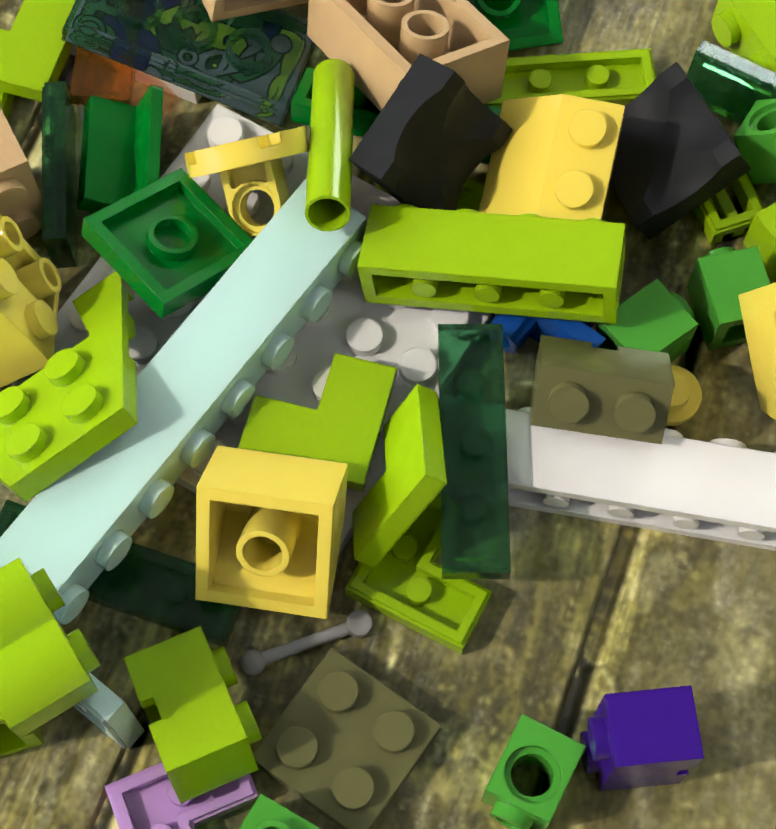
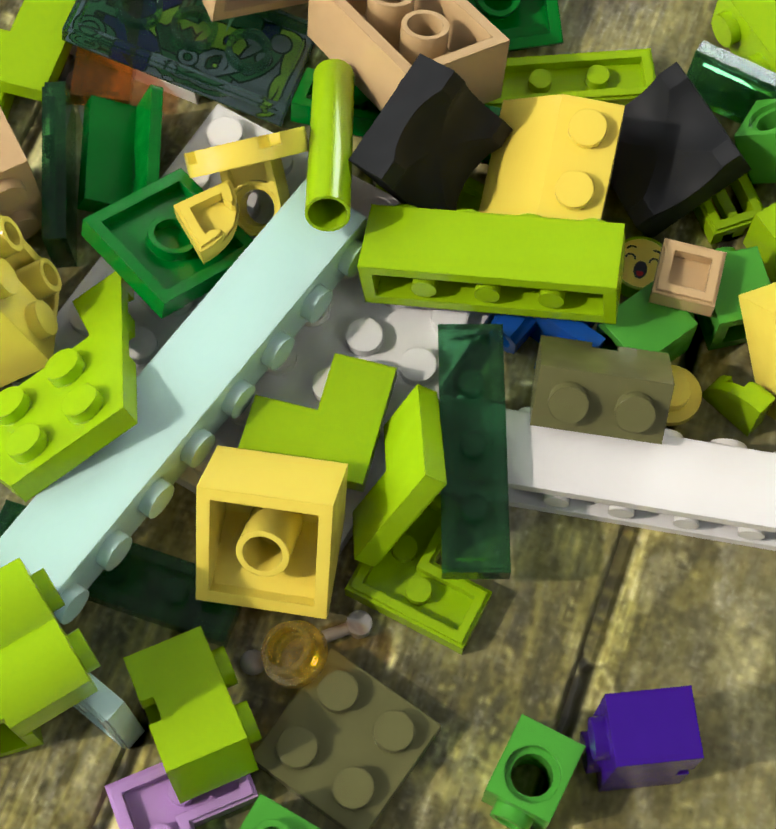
(209, 219): none -> light yellow tile
(294, 653): none -> clear yellow plate
(640, 264): none -> light yellow tile
(687, 277): none -> tan tile
(740, 405): none -> lime tile

